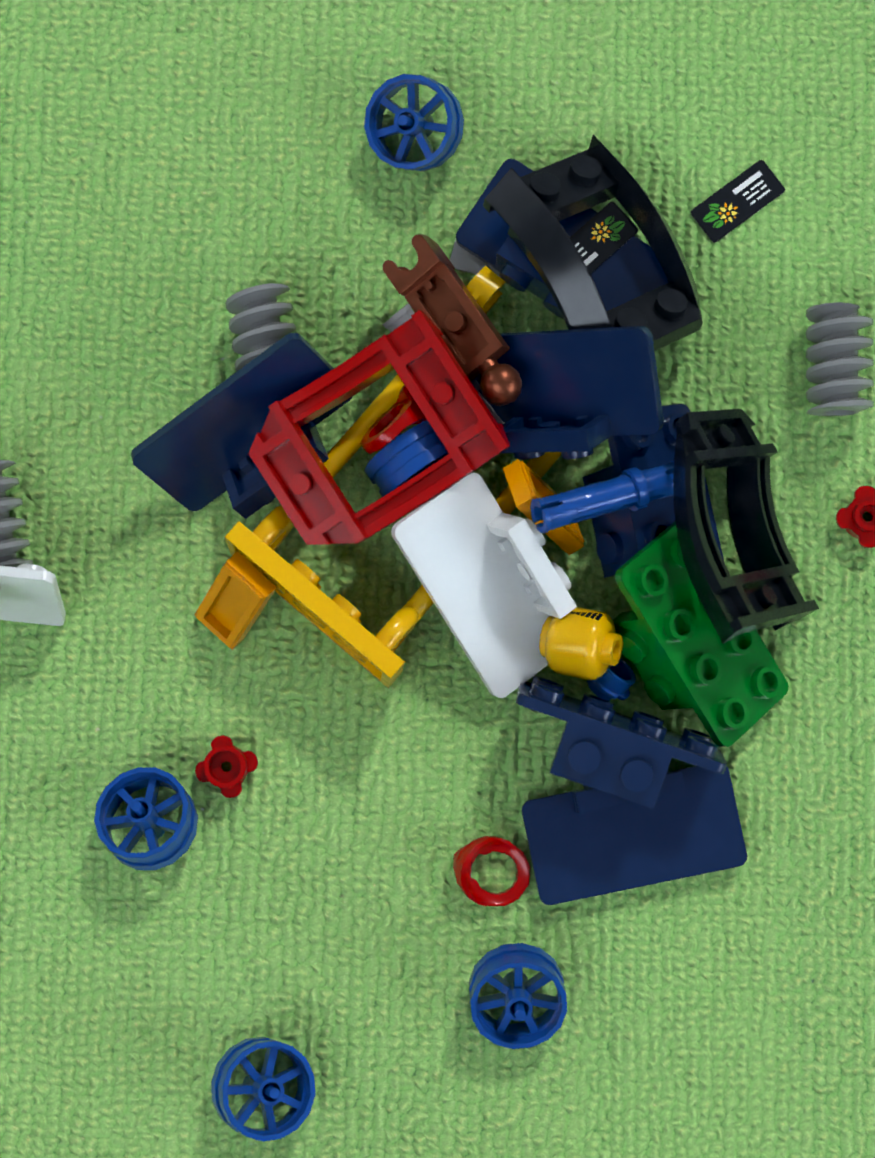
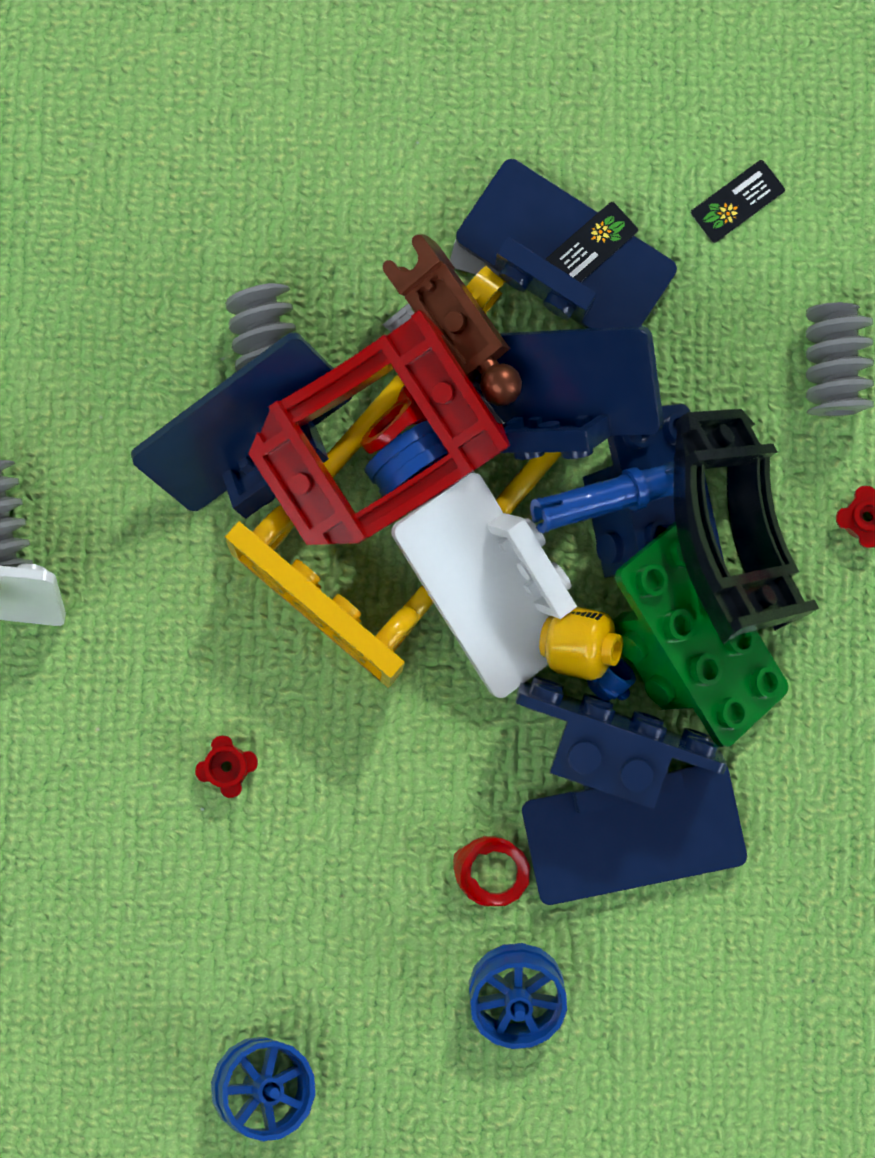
(146, 818): blue wheel -> none
(235, 600): light orange tile -> none
(413, 122): blue wheel -> none
(525, 487): light orange tile -> none
(542, 198): black wedge -> none

